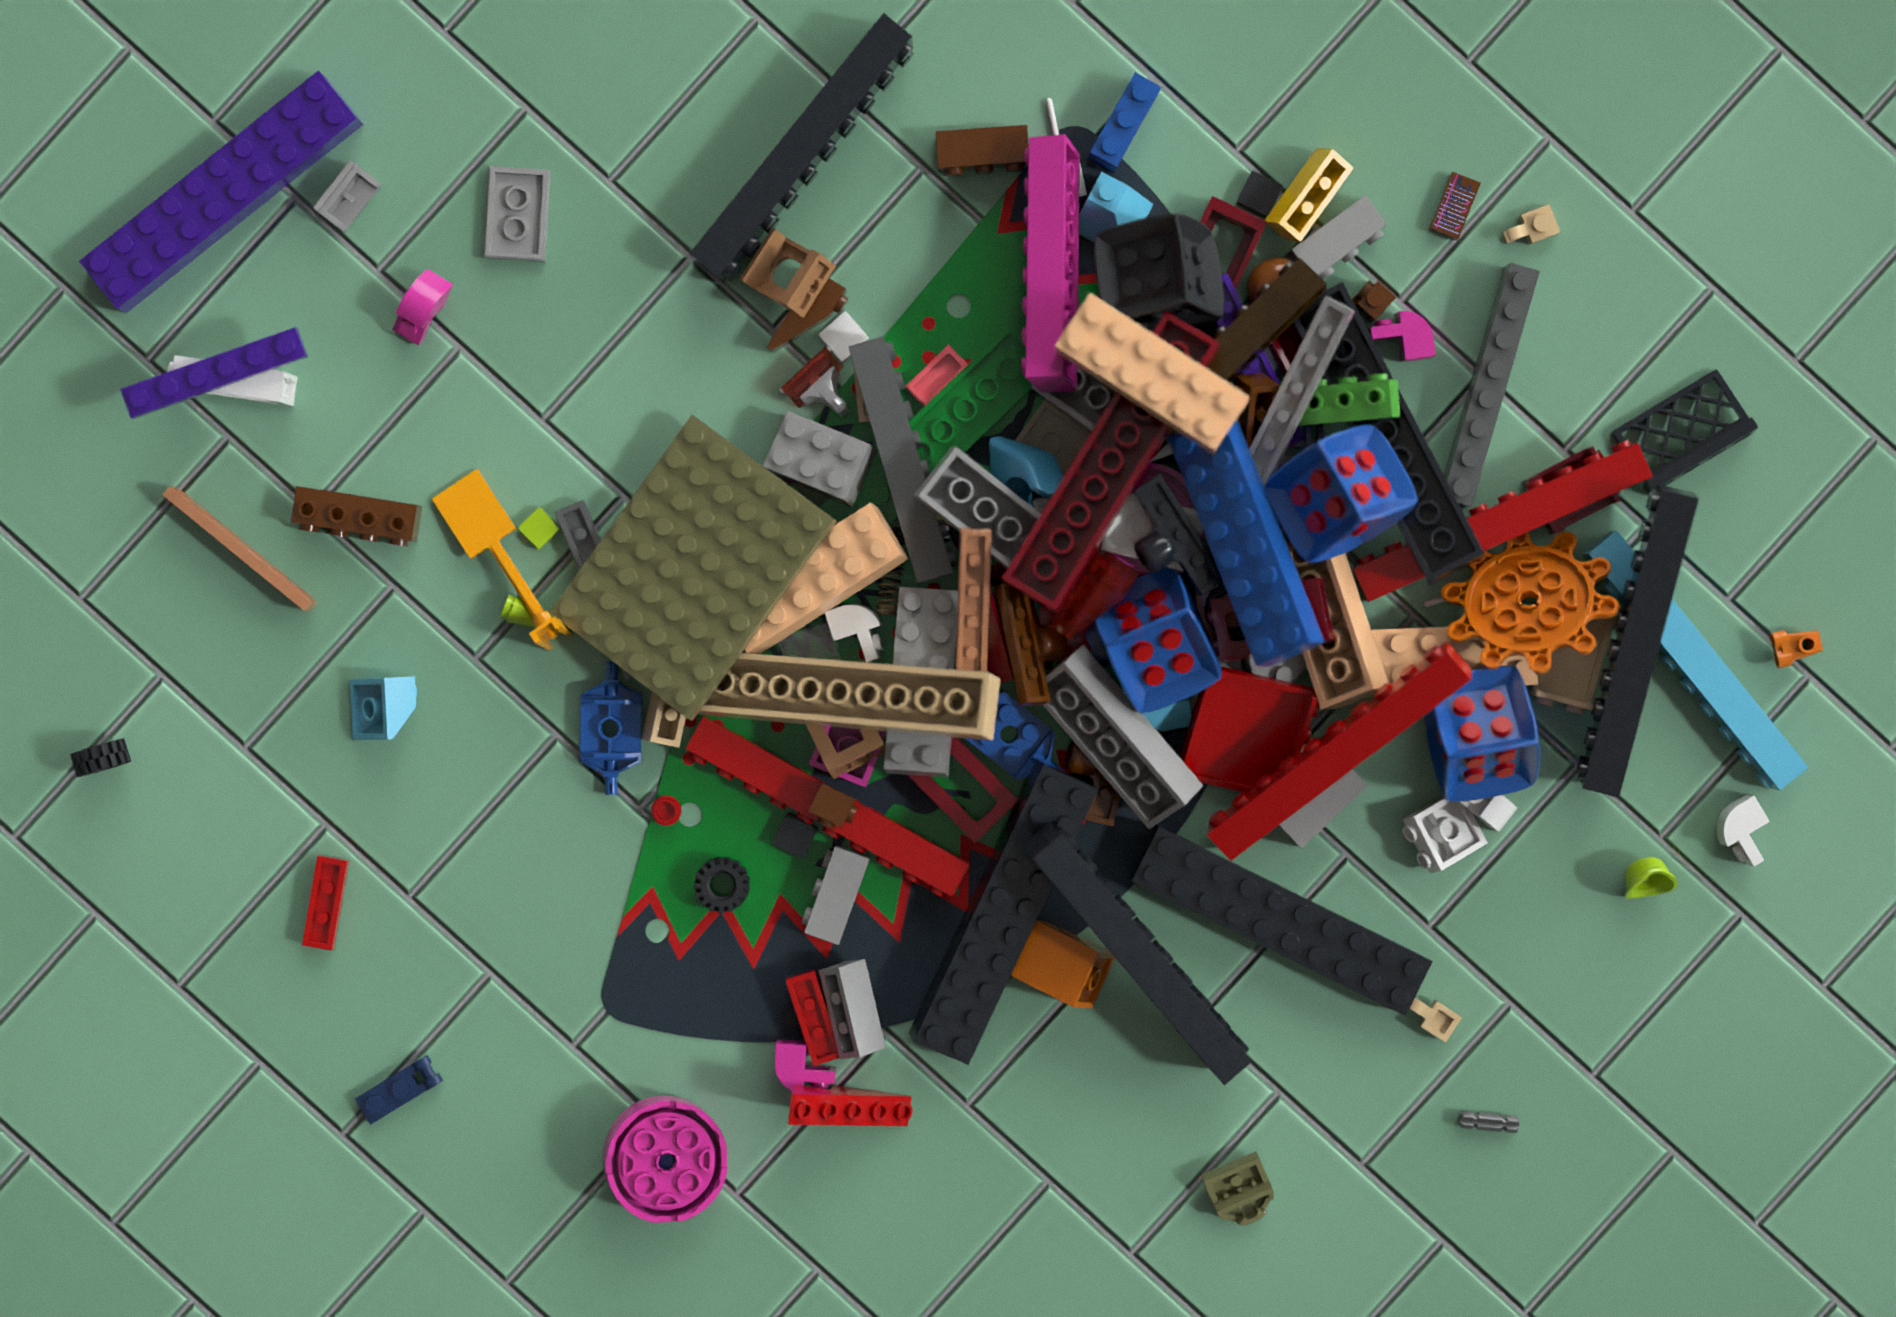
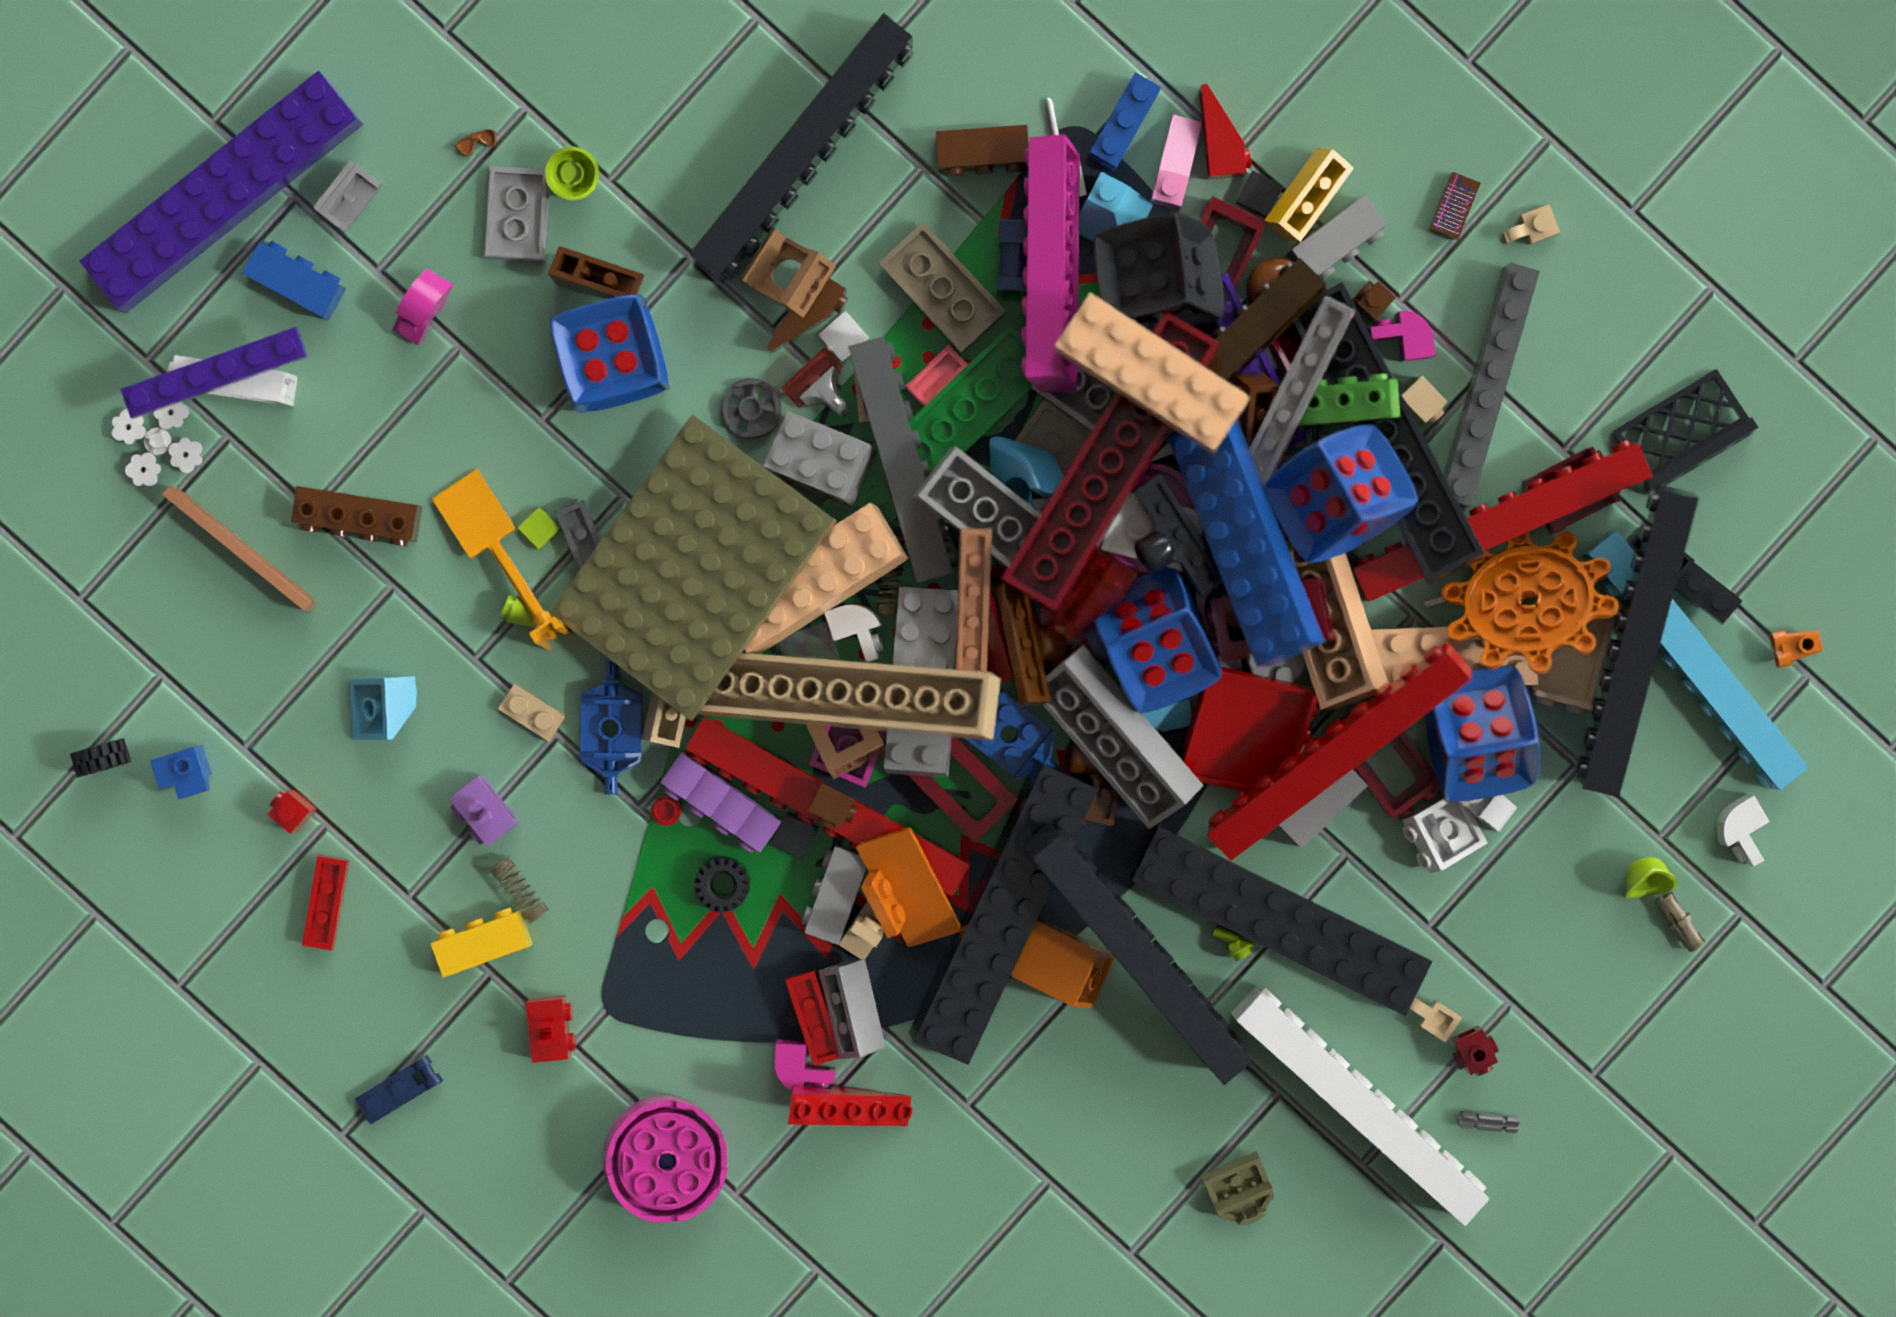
(157, 442): none -> white plant
(184, 770): none -> blue brick
(291, 810): none -> red brick
(295, 279): none -> blue brick
(467, 144): none -> dark orange piece
(481, 942): none -> yellow brick
(483, 811): none -> medium lavender brick
(507, 865): none -> dark tan piece
(532, 712): none -> tan plate
(550, 1029): none -> red brick
(572, 173): none -> lime helmet
(592, 275): none -> reddish brown slope
(609, 353): none -> blue piece
(721, 802): none -> medium lavender brick
(751, 408): none -> dark grey piece
(863, 933): none -> tan bracket
(905, 889): none -> orange bracket
(942, 287): none -> dark tan plate
(1012, 256): none -> dark blue piece
(1176, 163): none -> bright pink slope
(1222, 142): none -> red slope
(1238, 946): none -> lime plate
(1367, 1111): none -> white brick
(1423, 788): none -> dark red piece
(1424, 401): none -> tan brick
(1470, 1041): none -> dark red brick
(1680, 921): none -> dark tan pin
(1701, 588): none -> black slope

